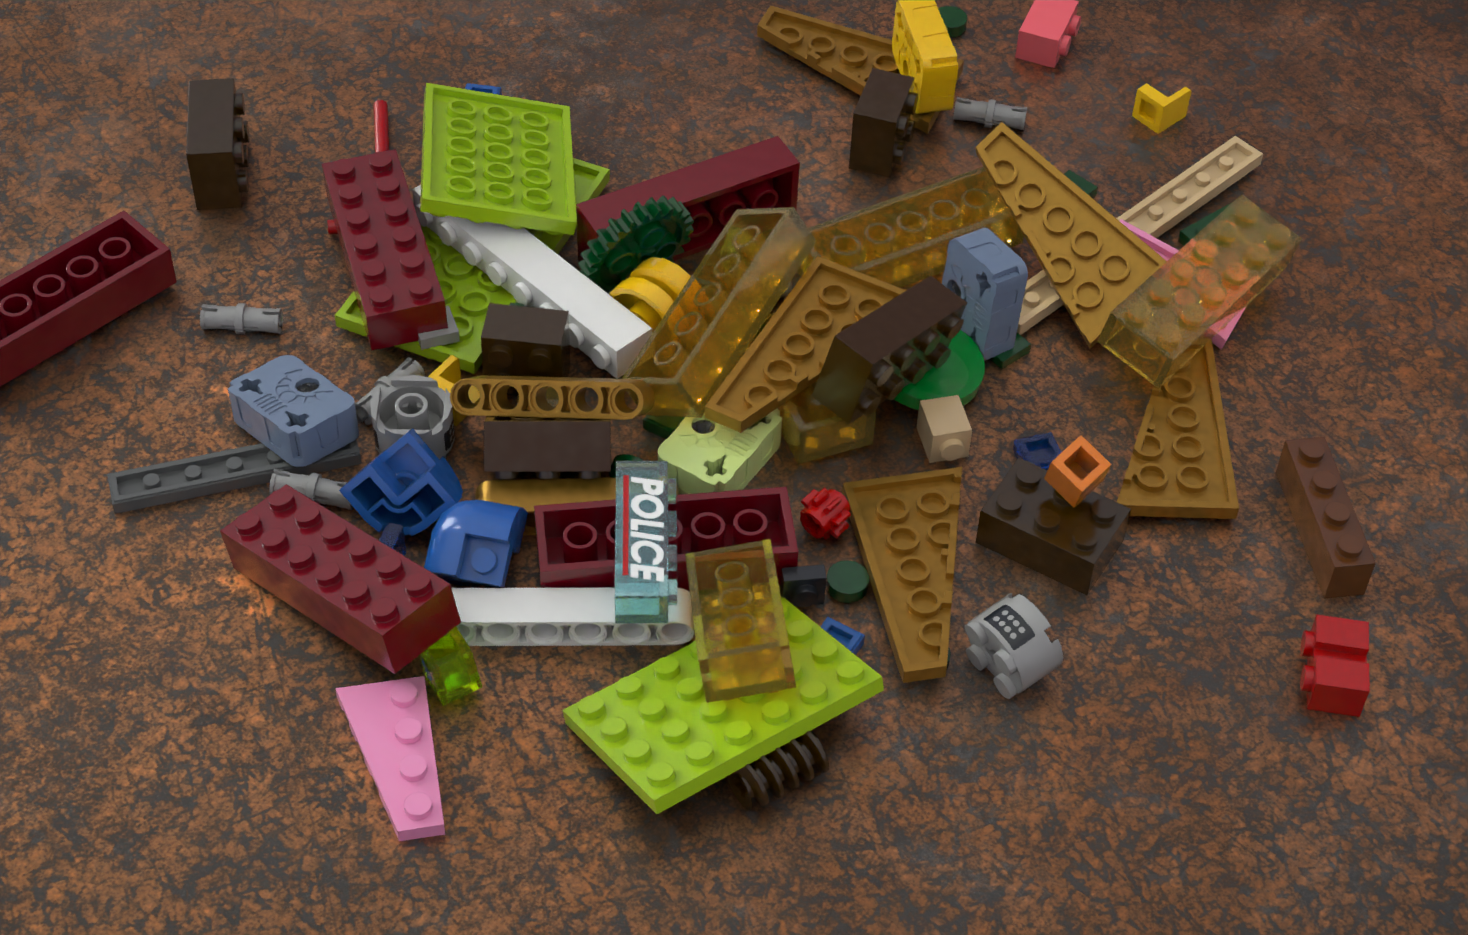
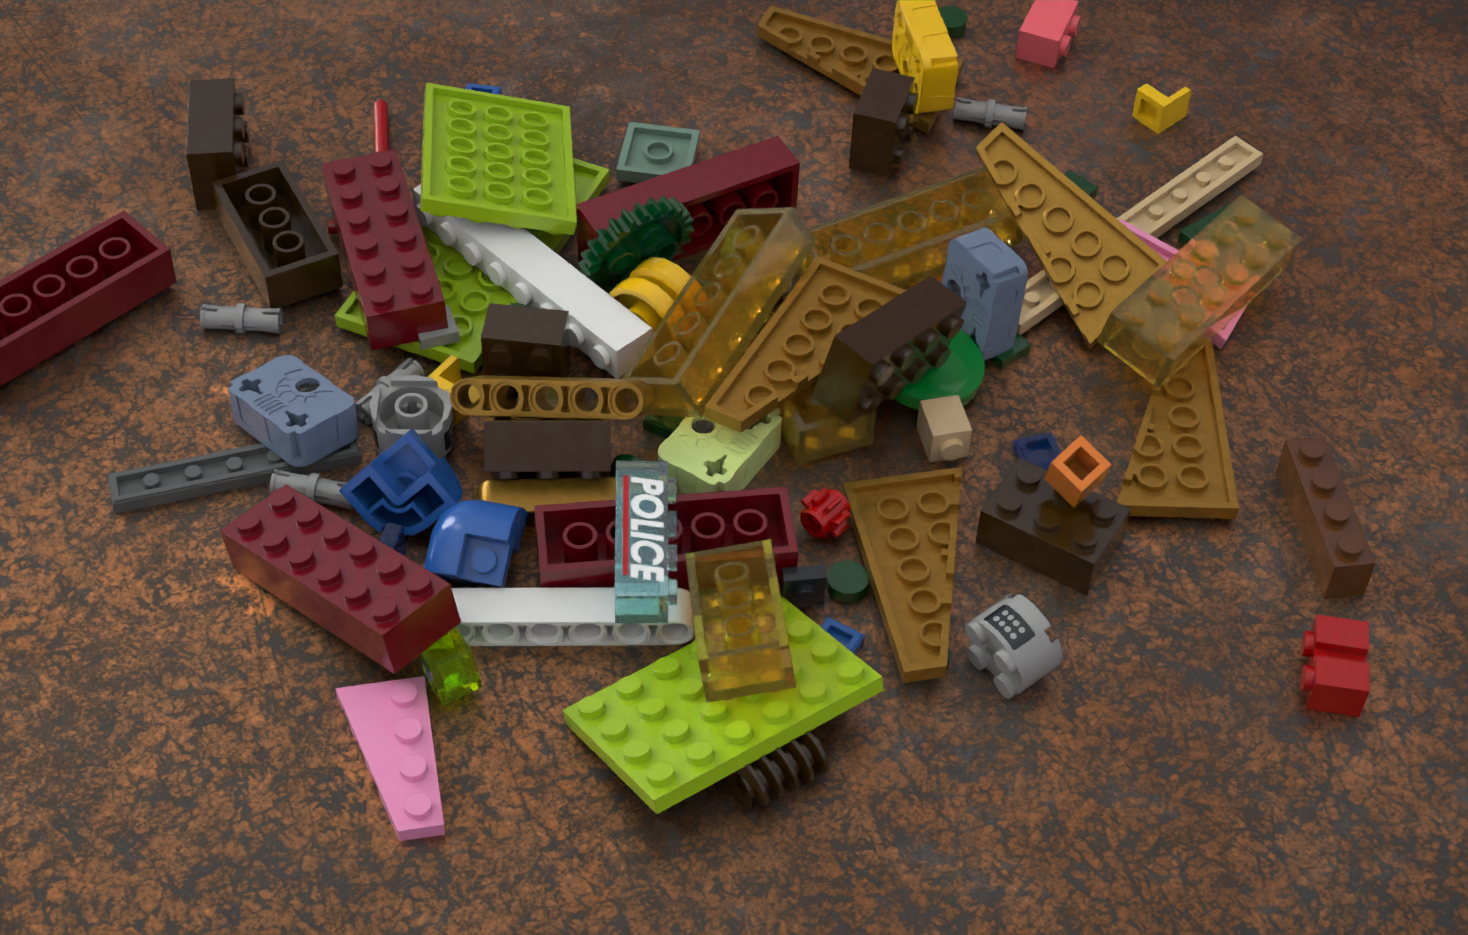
(277, 235): none -> dark brown brick
(655, 151): none -> sand green plate

